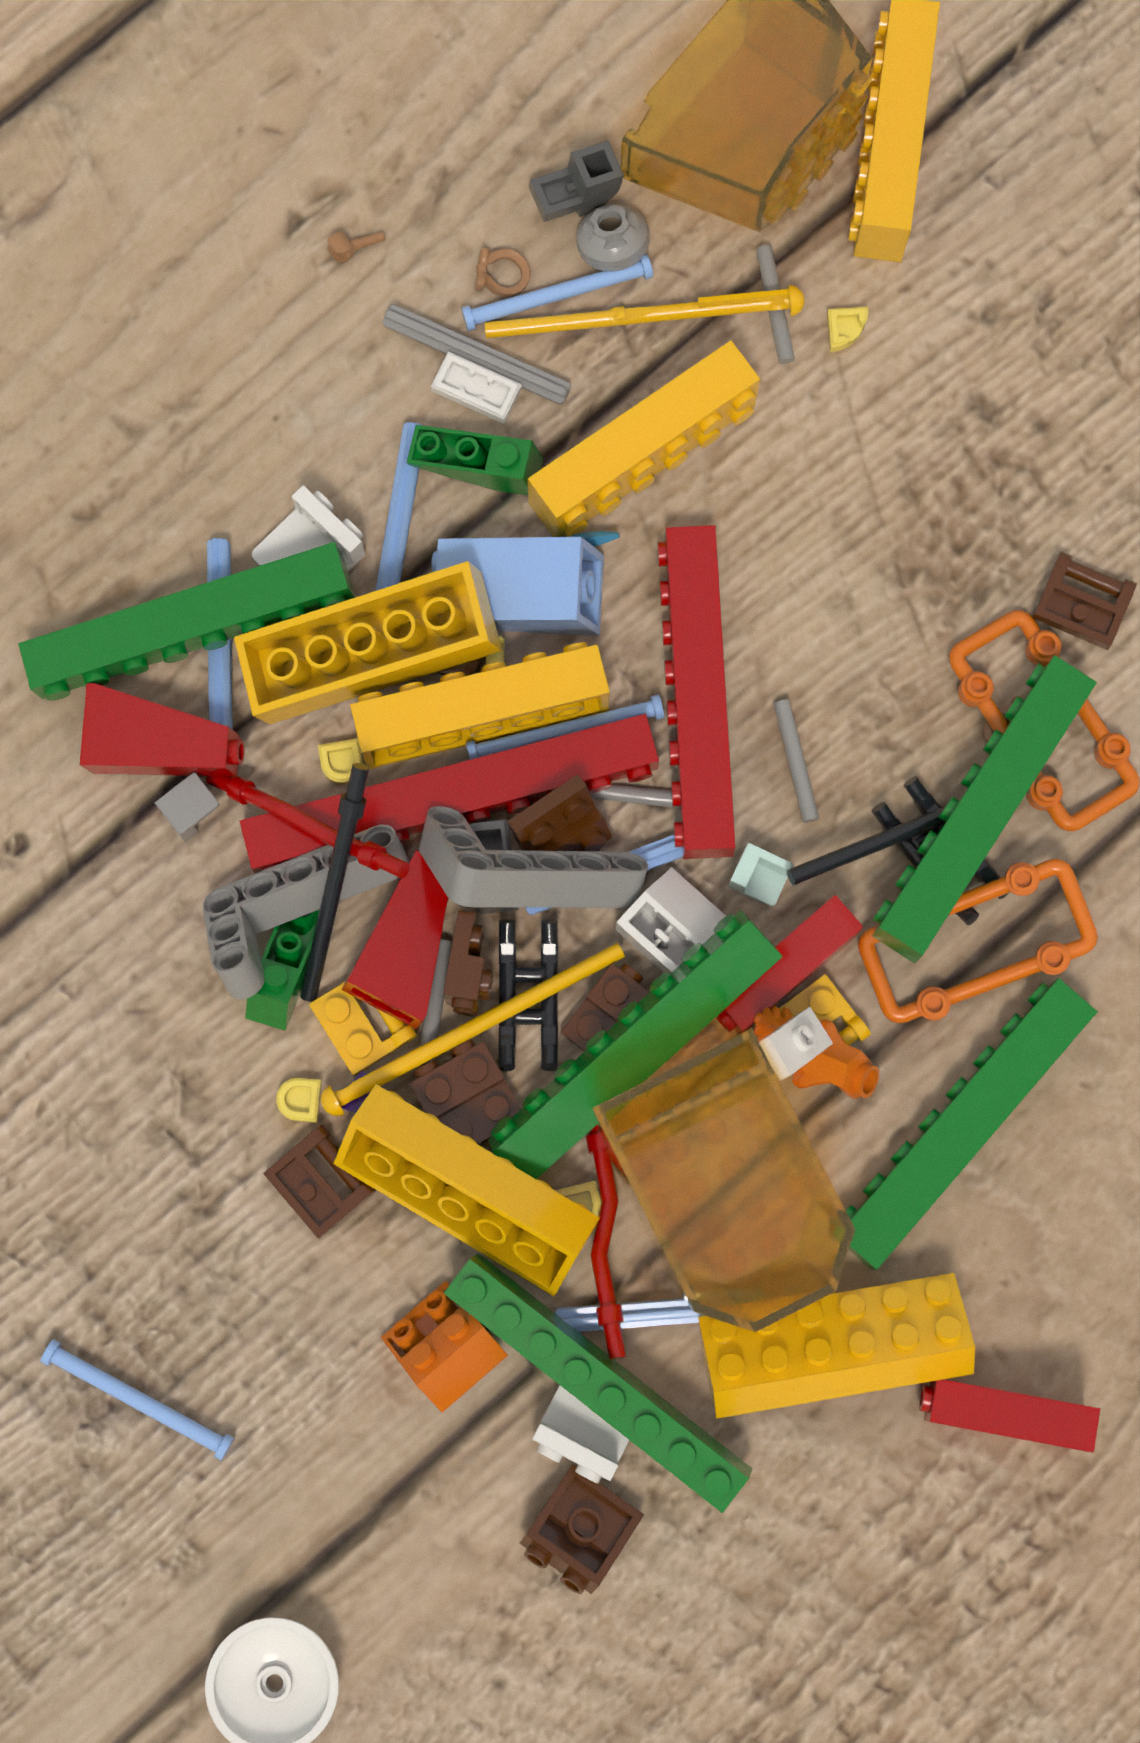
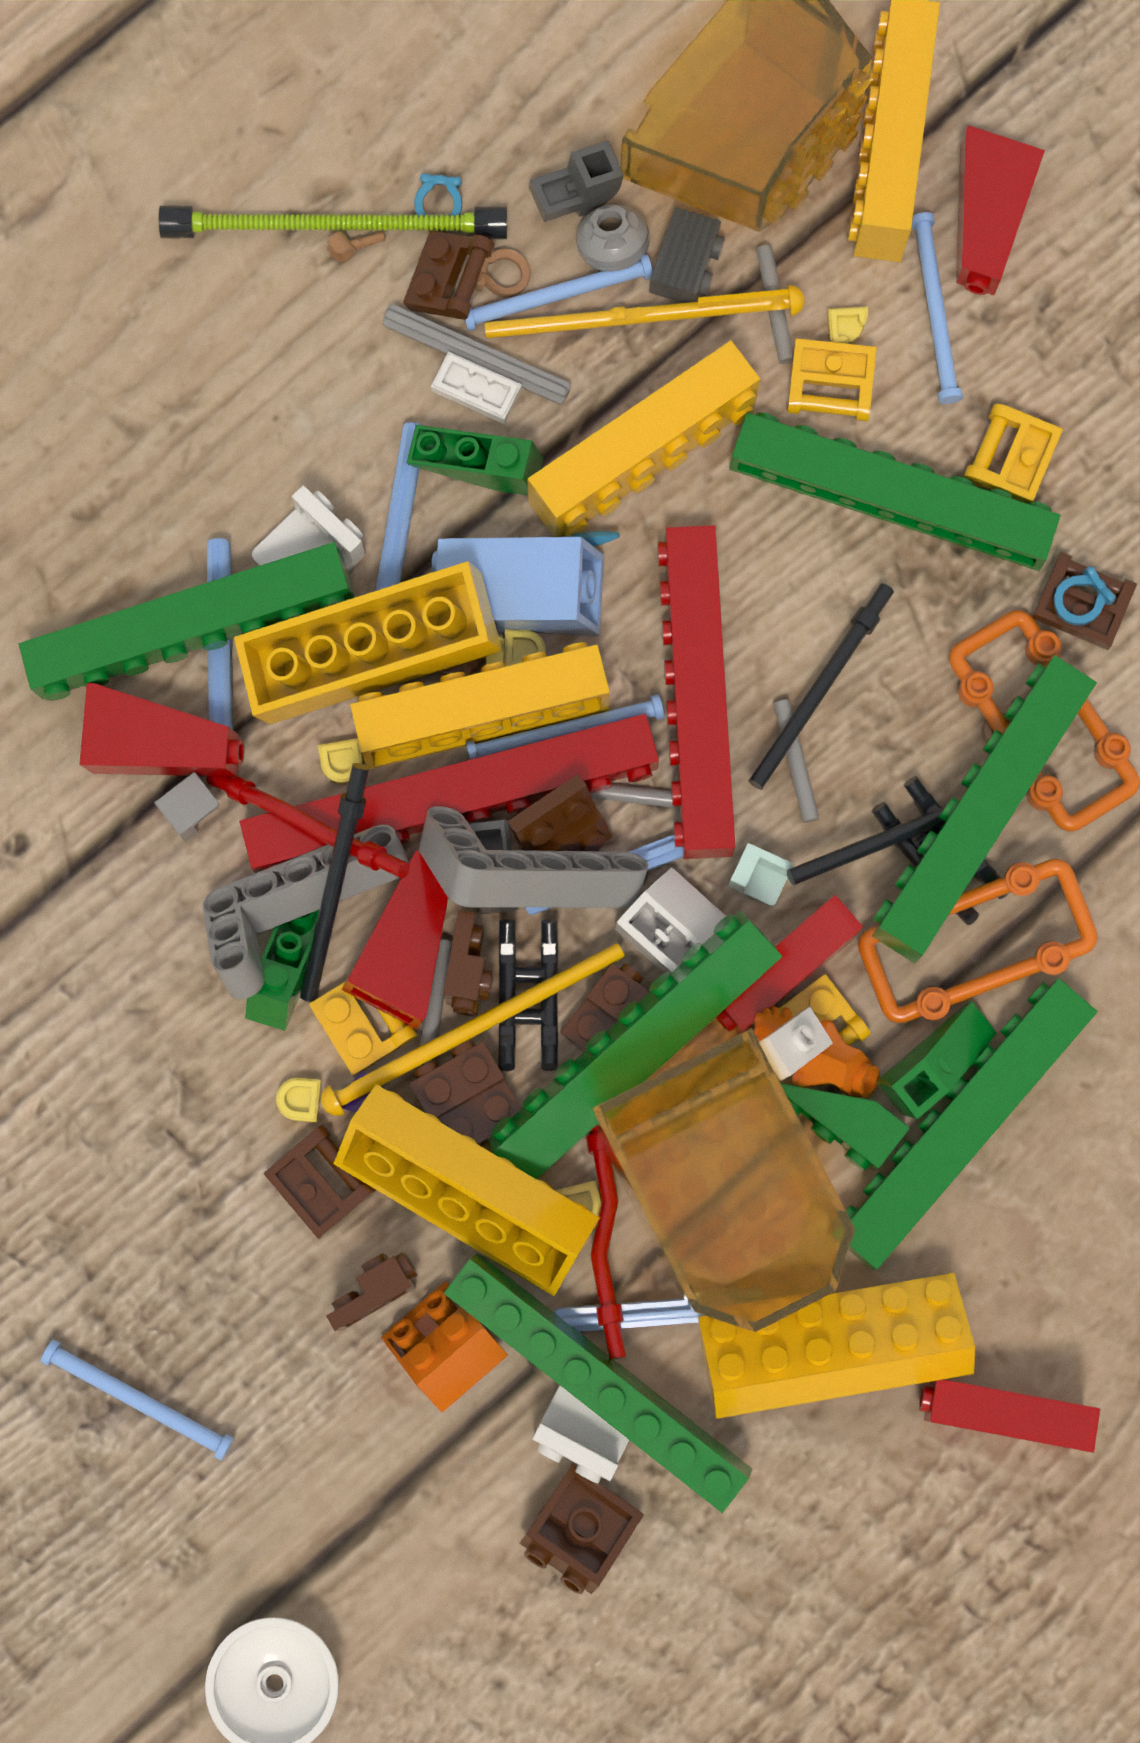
(183, 222): none -> lime hose
(381, 1282): none -> reddish brown plate
(429, 181): none -> dark azure piece
(439, 271): none -> reddish brown plate
(520, 644): none -> light yellow tile
(685, 257): none -> dark grey brick
(832, 366): none -> yellow plate
(853, 1122): none -> green slope
(862, 623): none -> black bar
(894, 491): none -> green brick
(923, 225): none -> light blue bar
(937, 1062): none -> green slope
(993, 195): none -> red slope
(1026, 458): none -> yellow plate
(1089, 577): none -> dark azure piece

